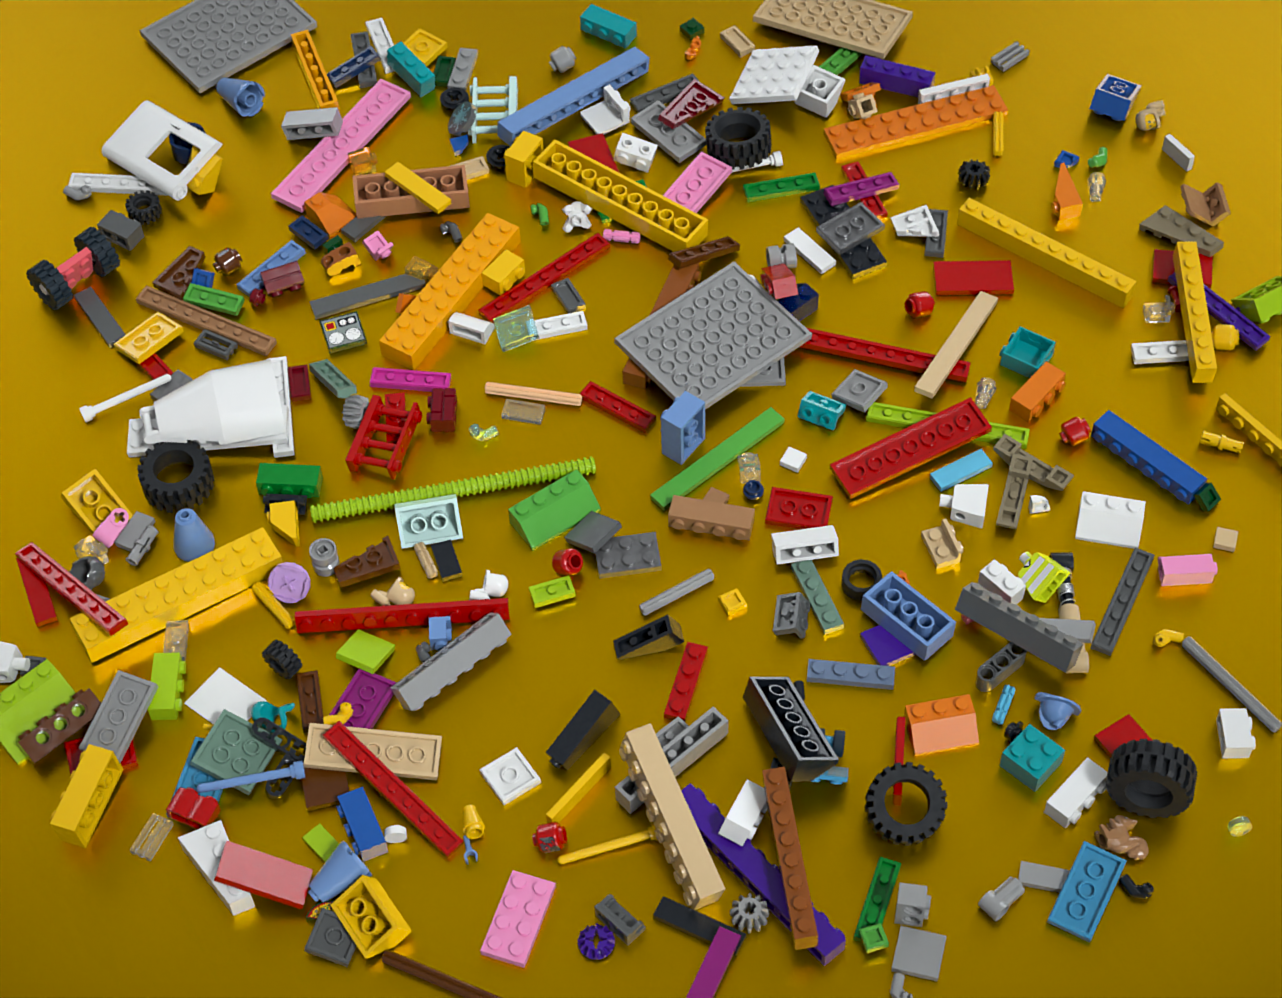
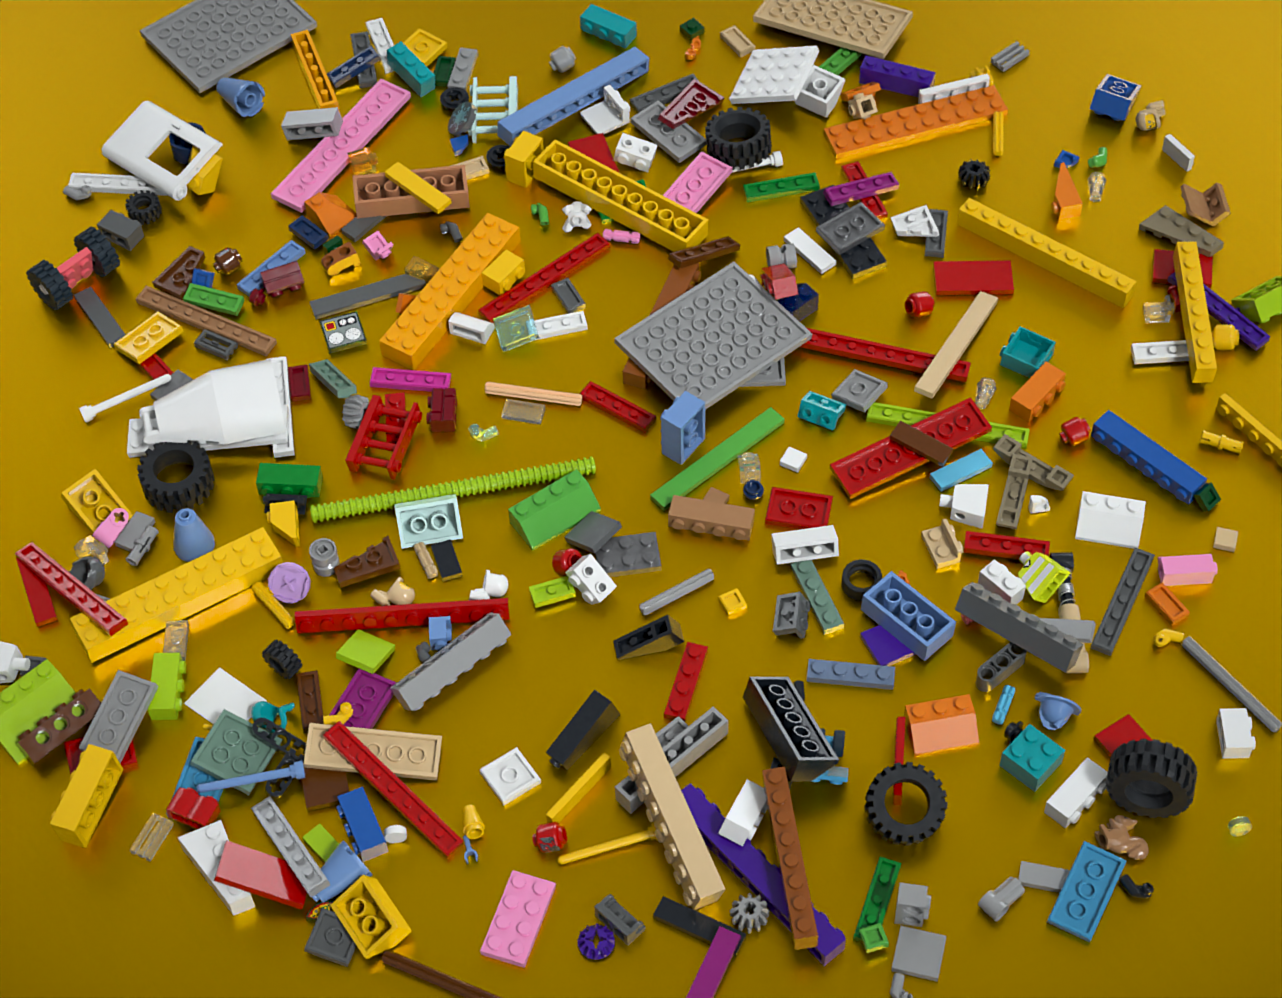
(290, 846): none -> light grey tile
(590, 579): none -> white brick
(921, 443): none -> reddish brown tile
(1003, 545): none -> red plate
(1167, 604): none -> orange tile

